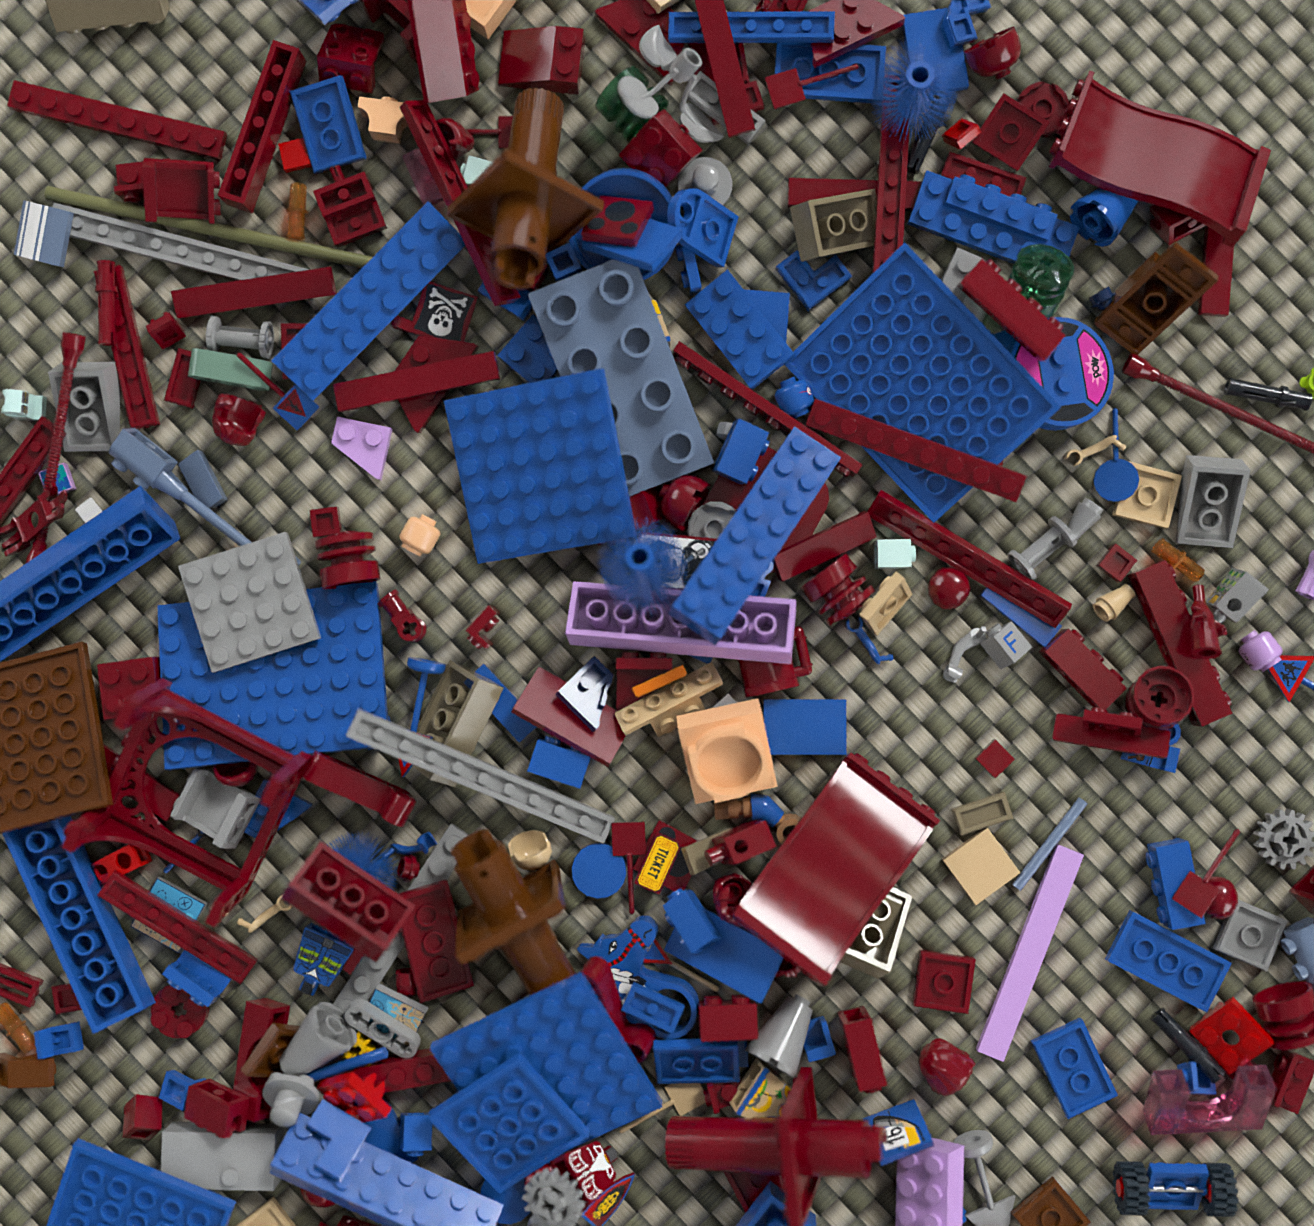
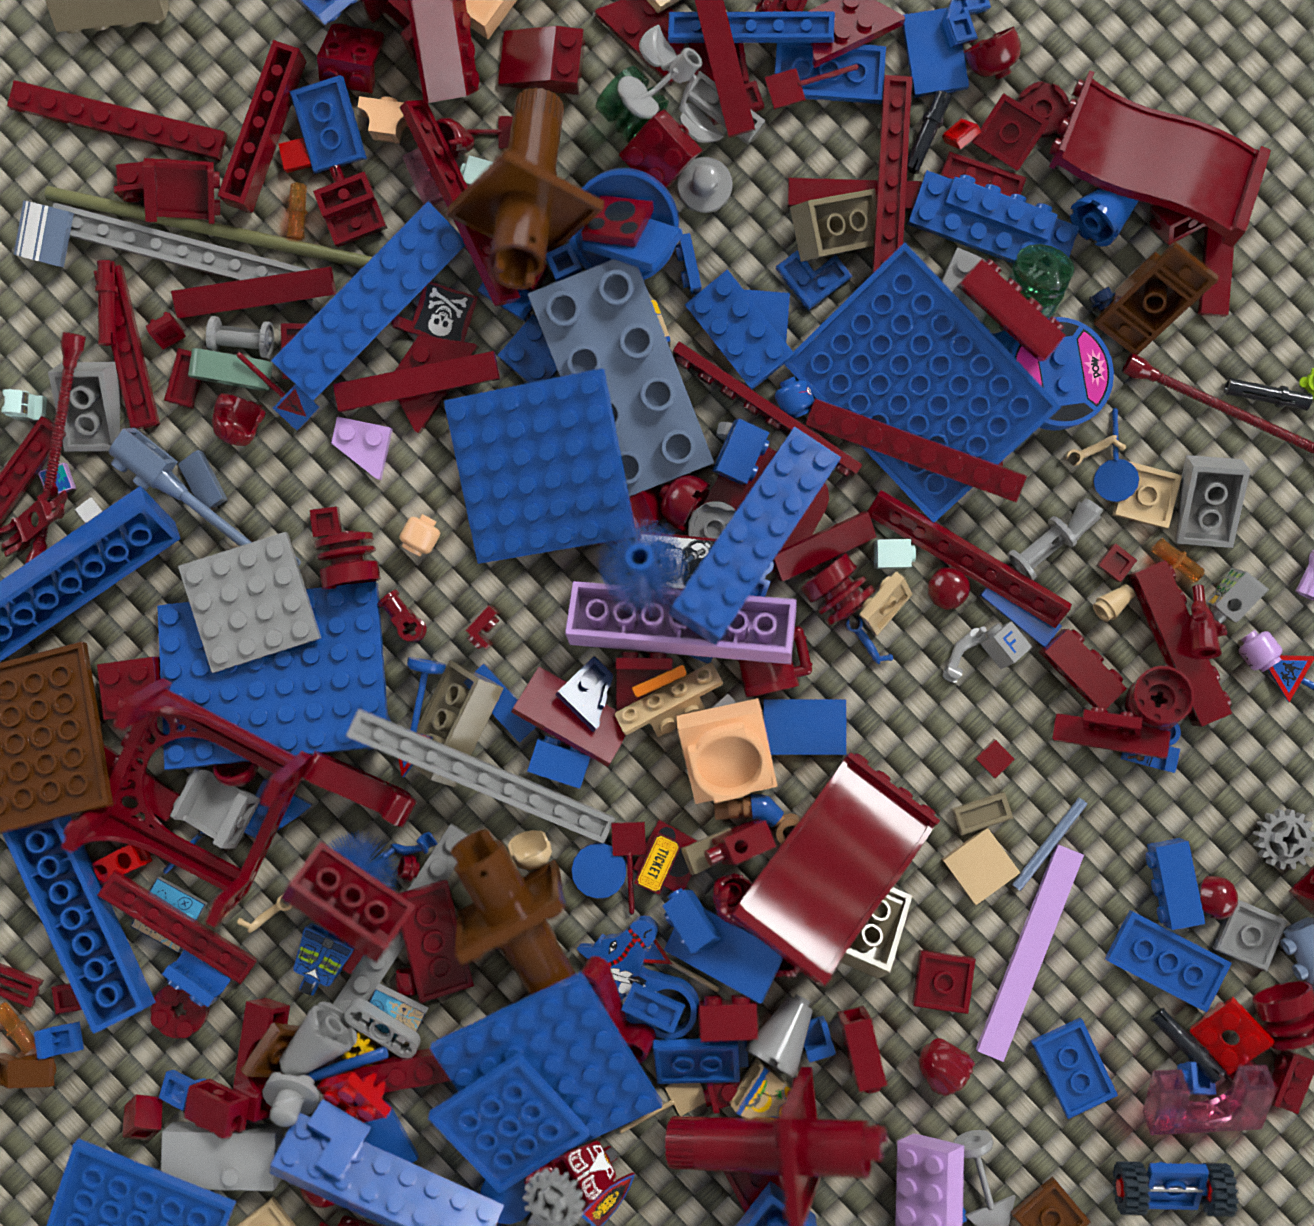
(415, 1133): blue brick -> none
(705, 225): blue tile -> none
(904, 1129): slope -> none
(915, 90): blue piece -> none
(1196, 892): dark red piece -> none

